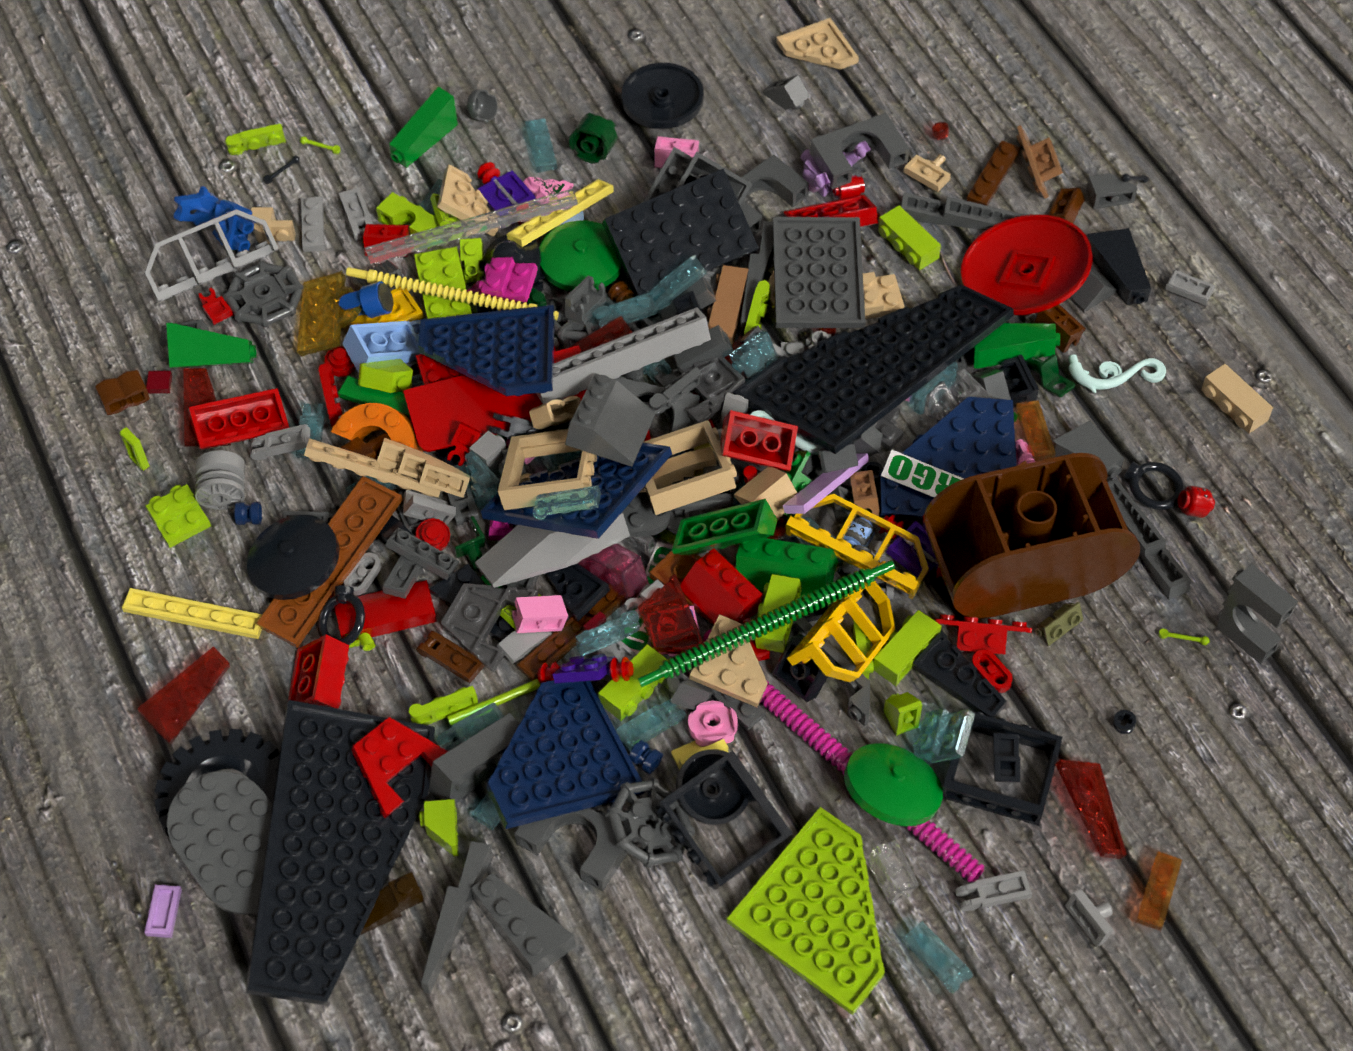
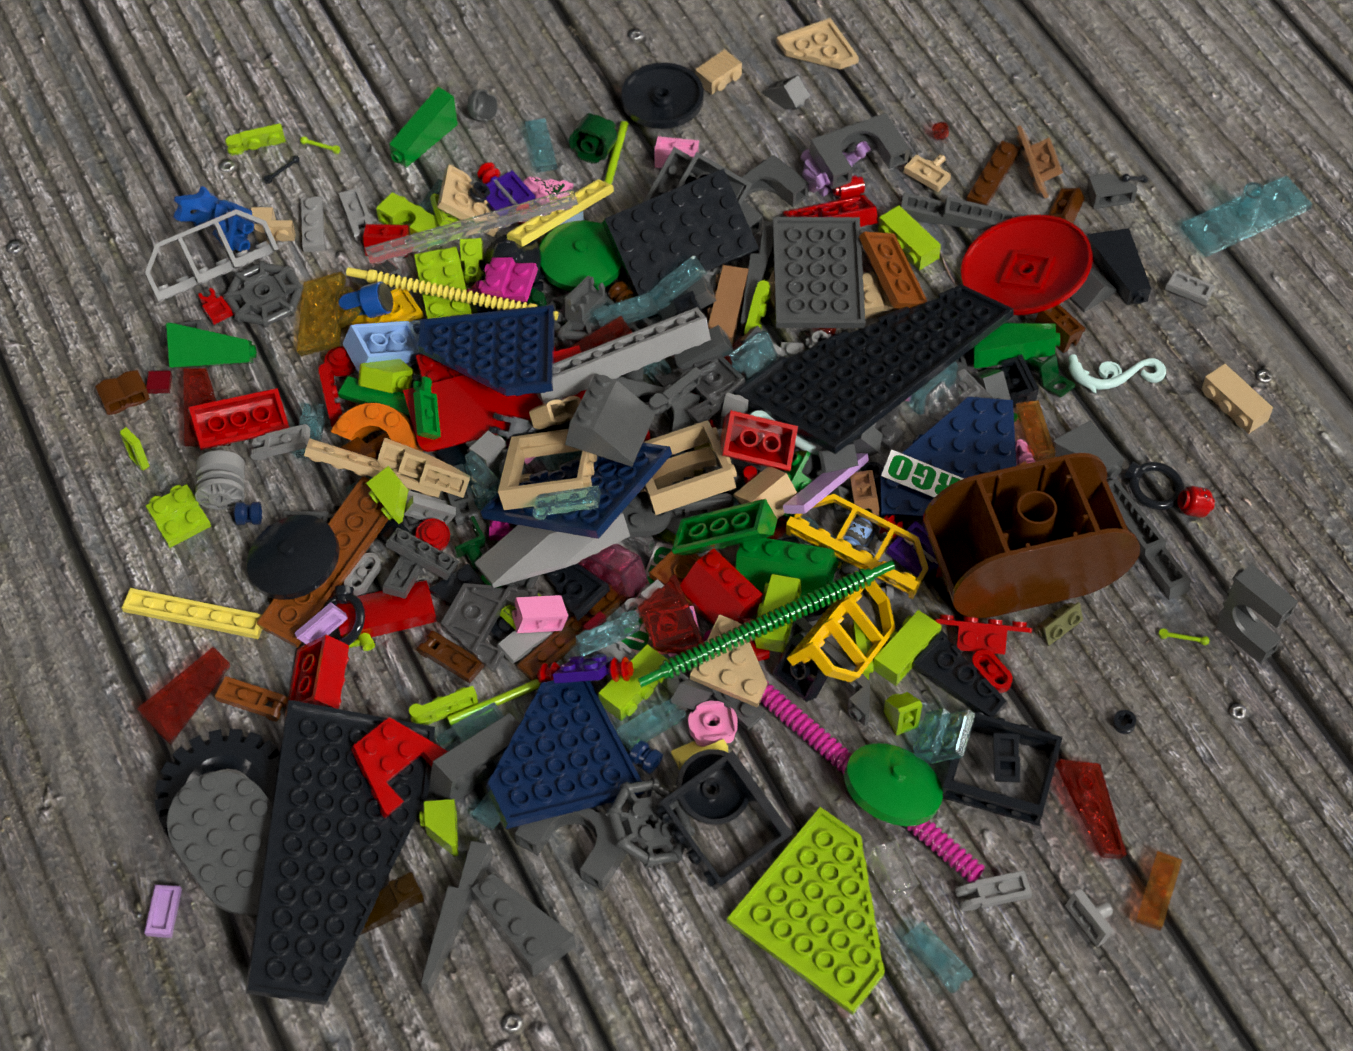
(251, 698): none -> dark orange plate
(321, 624): none -> lavender tile
(391, 492): none -> lime slope
(426, 409): none -> green plate
(463, 440): red plate -> none
(479, 192): none -> black bush
(616, 152): none -> lime bar
(719, 71): none -> tan brick
(893, 269): none -> dark orange plate
(1247, 215): none -> clear light blue plate

